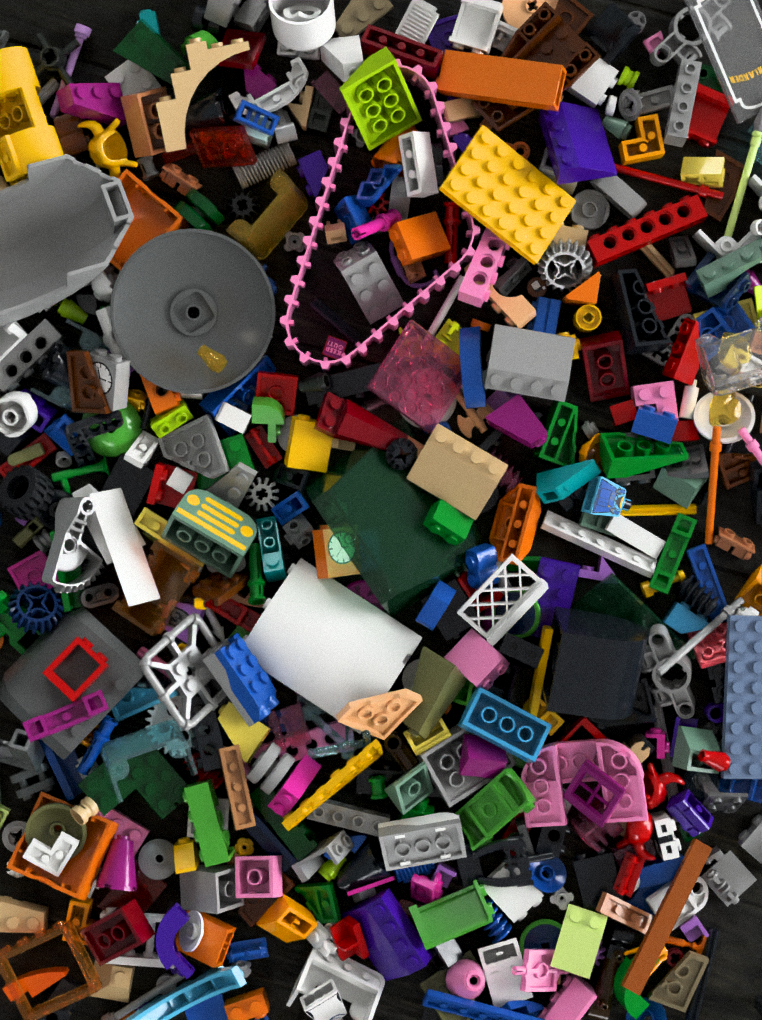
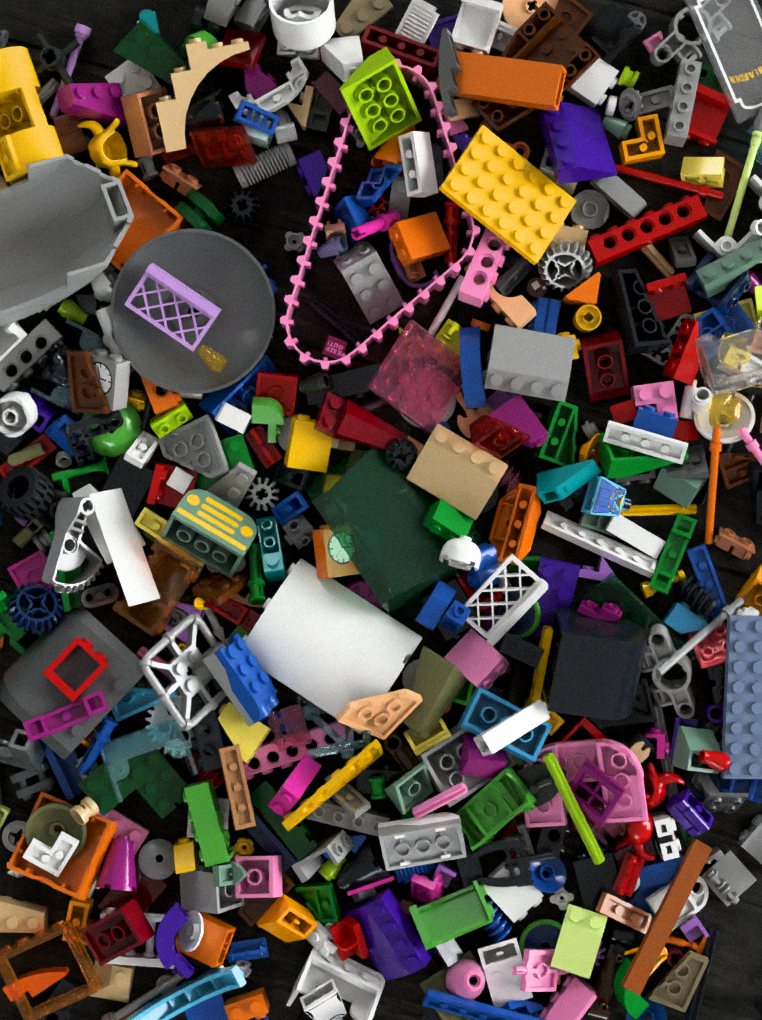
(183, 292): none -> lavender fence
(228, 874): none -> sand green tile
(268, 766): light grey wheel -> none
(274, 221): clear yellow windscreen -> none
(335, 246): none -> sand blue cone
(350, 800): none -> light grey hinge
(439, 800): none -> bright pink axle
(448, 67): none -> dark grey slope
(455, 616): none -> blue bracket
(461, 553): none -> white cylinder
(496, 436): none -> clear red slope
(511, 728): none -> white slope
(539, 782): none -> pearl dark grey shield
(573, 808): none -> lime axle
(608, 612): none -> magenta slope
(645, 442): none -> white plate
(701, 400): none -> white brick

